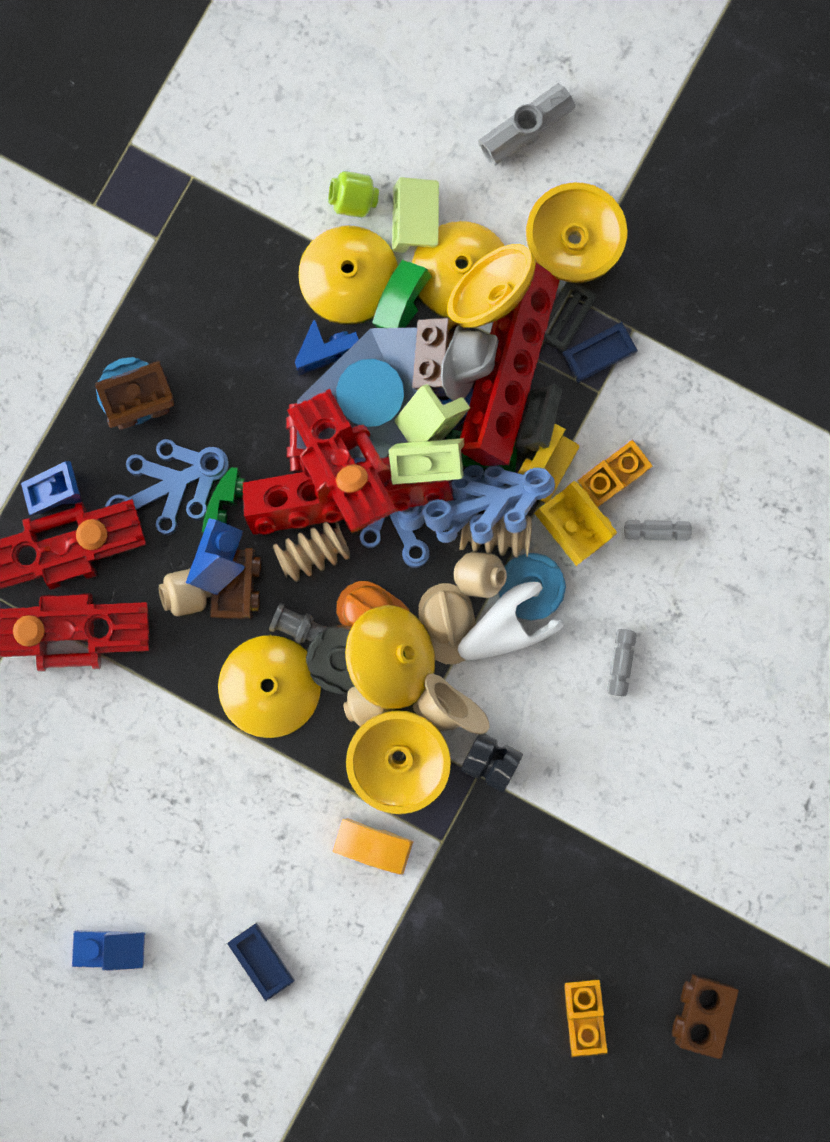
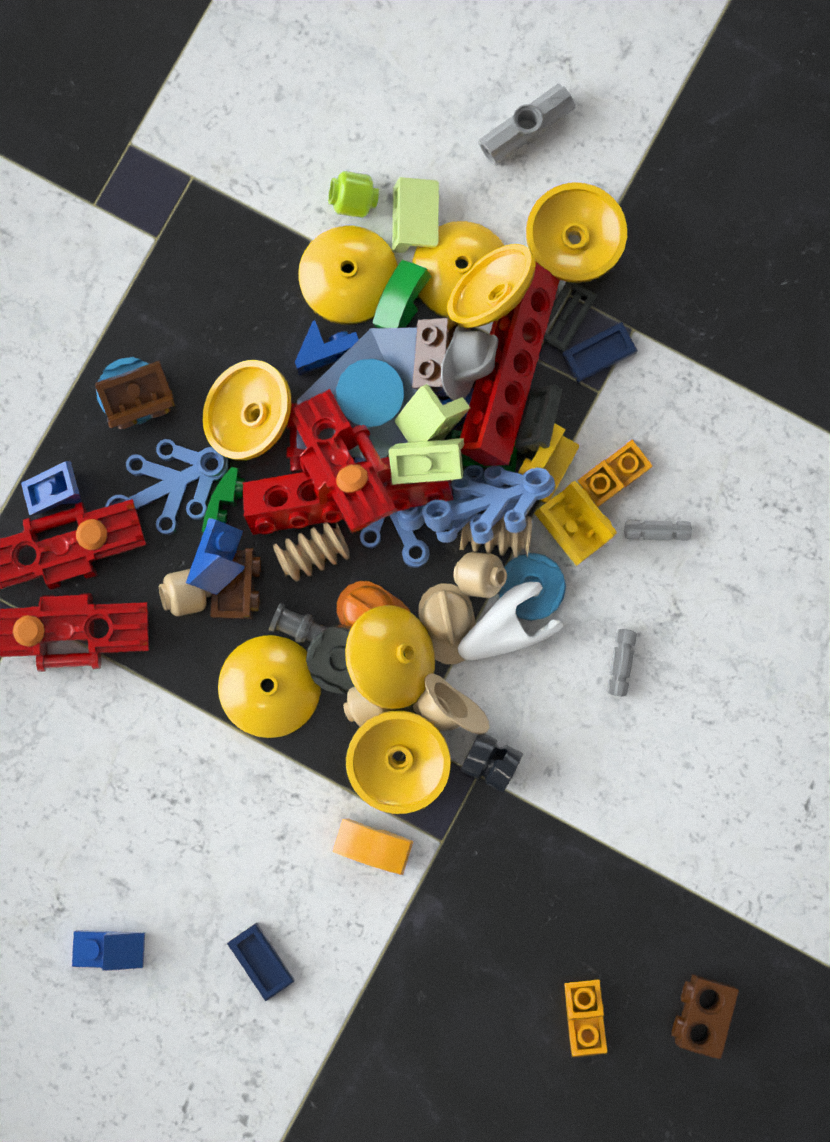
(235, 405): none -> yellow dish

